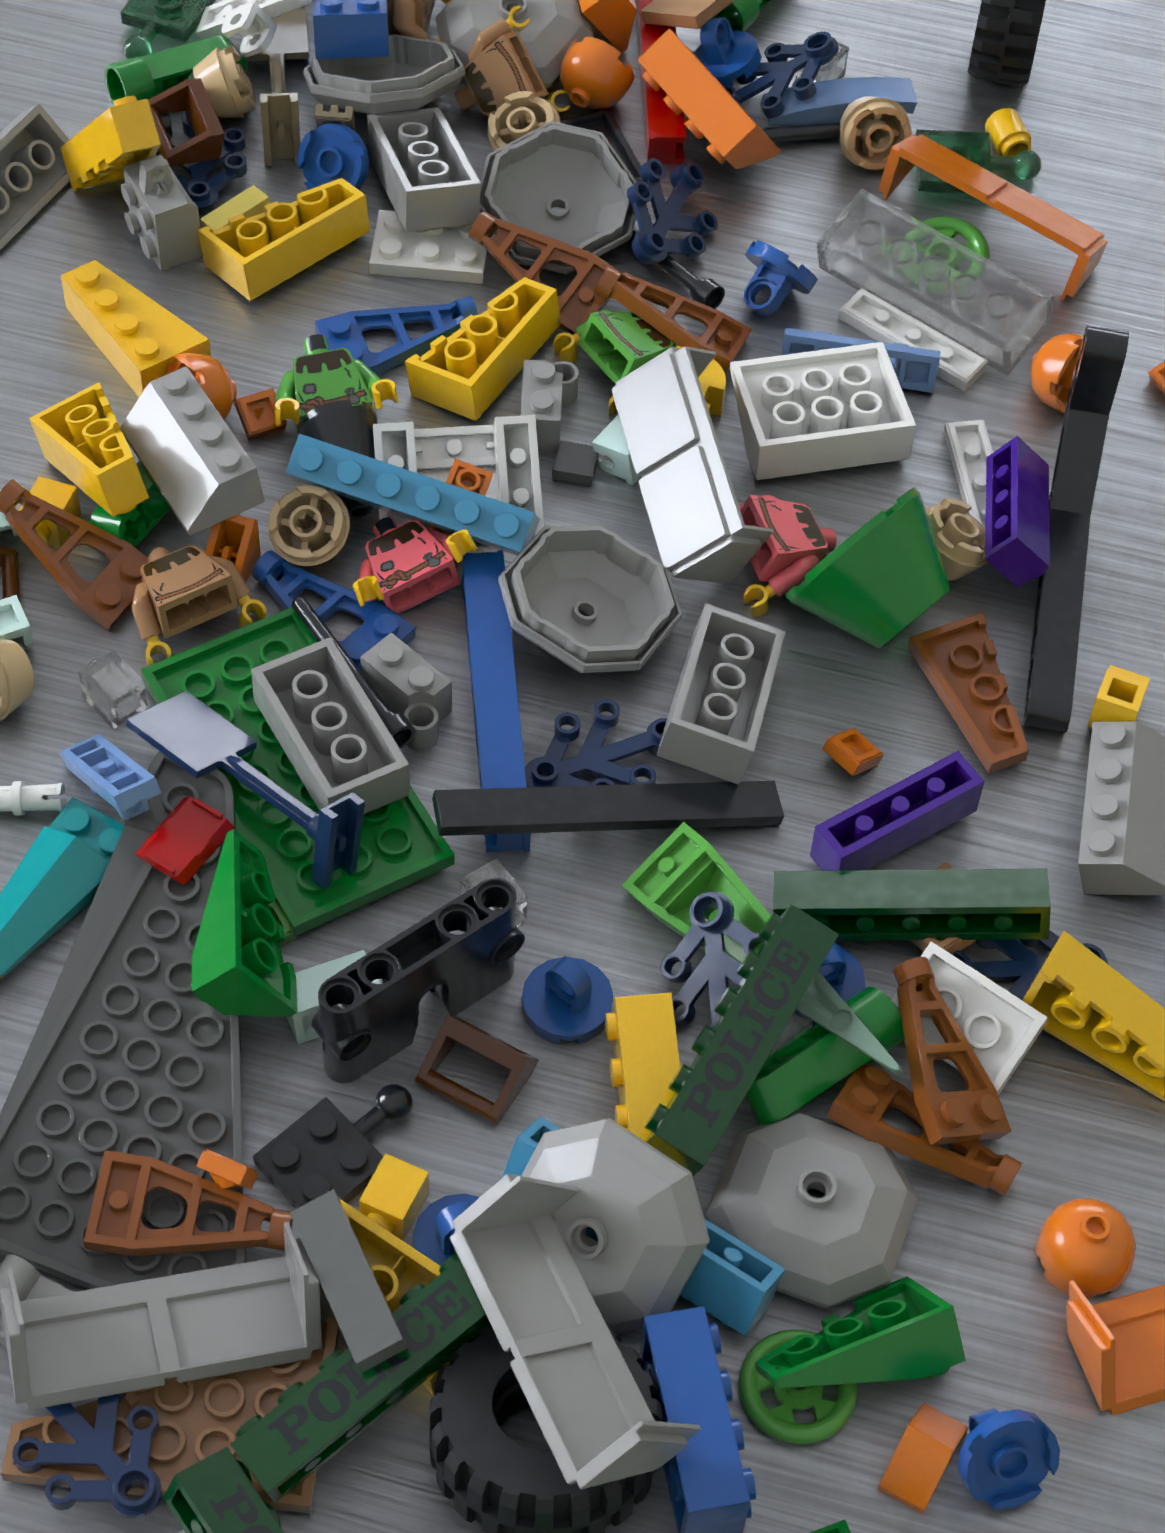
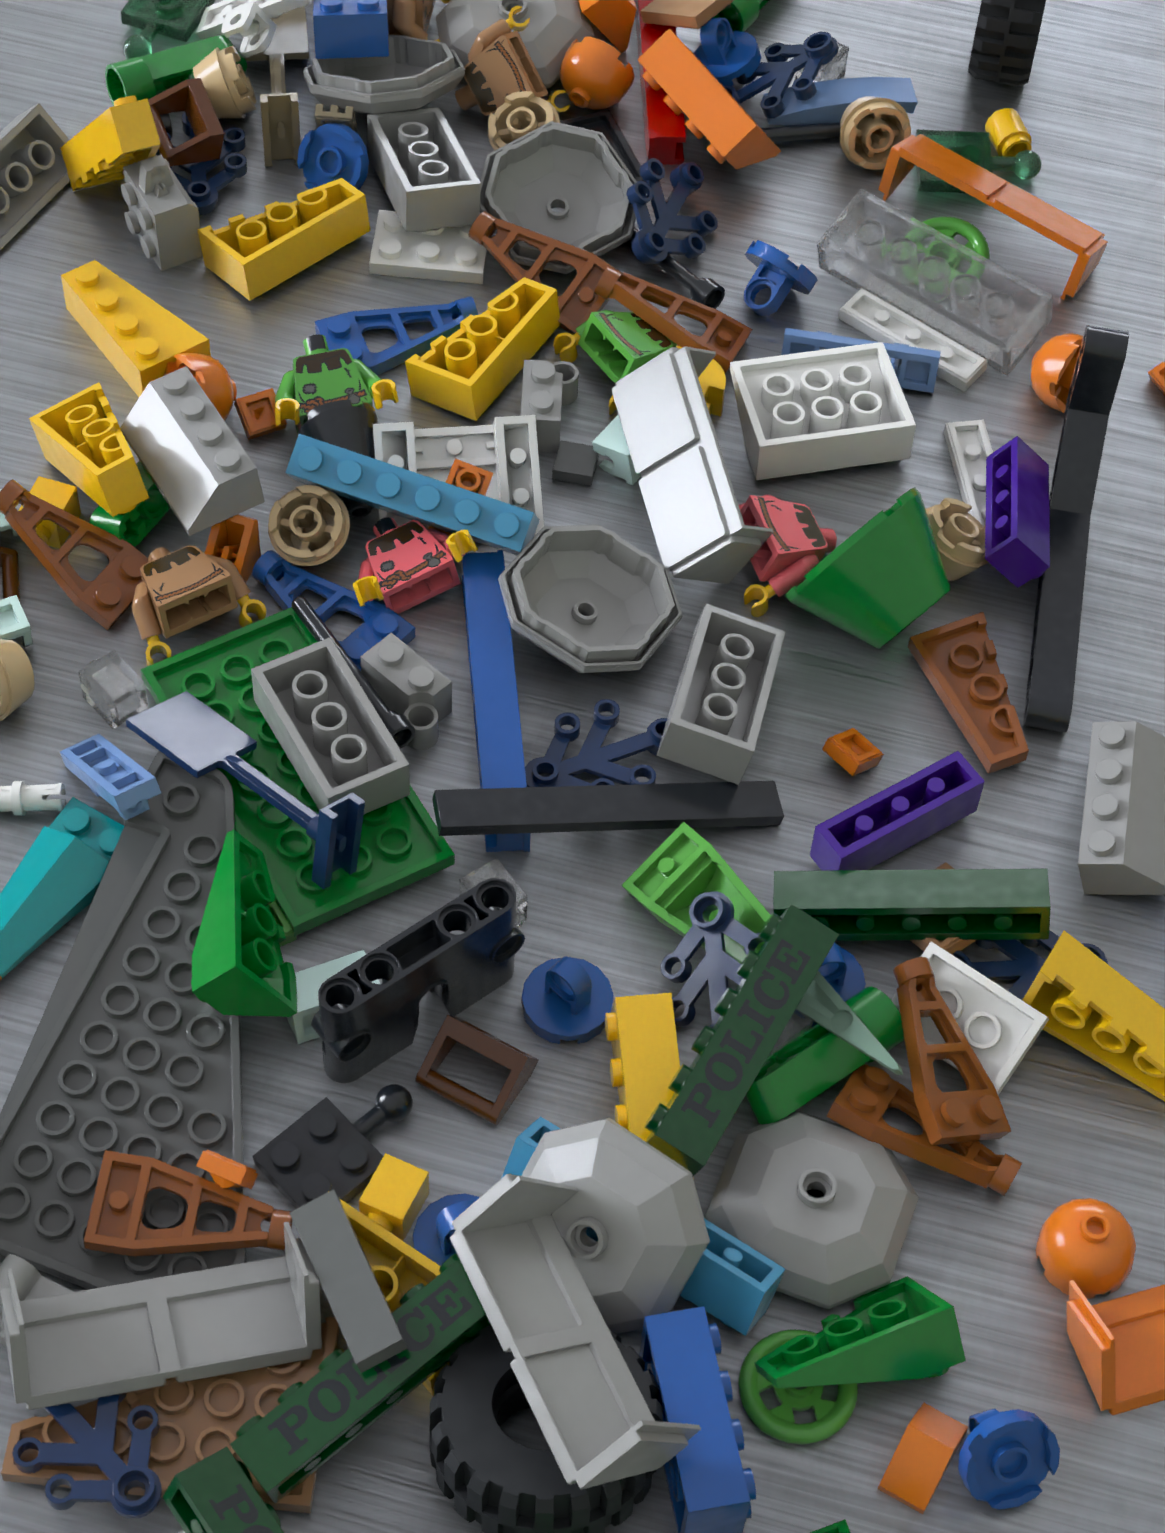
(185, 839): red piece -> none
(249, 203): light yellow piece -> none
(1119, 696): yellow brick -> none

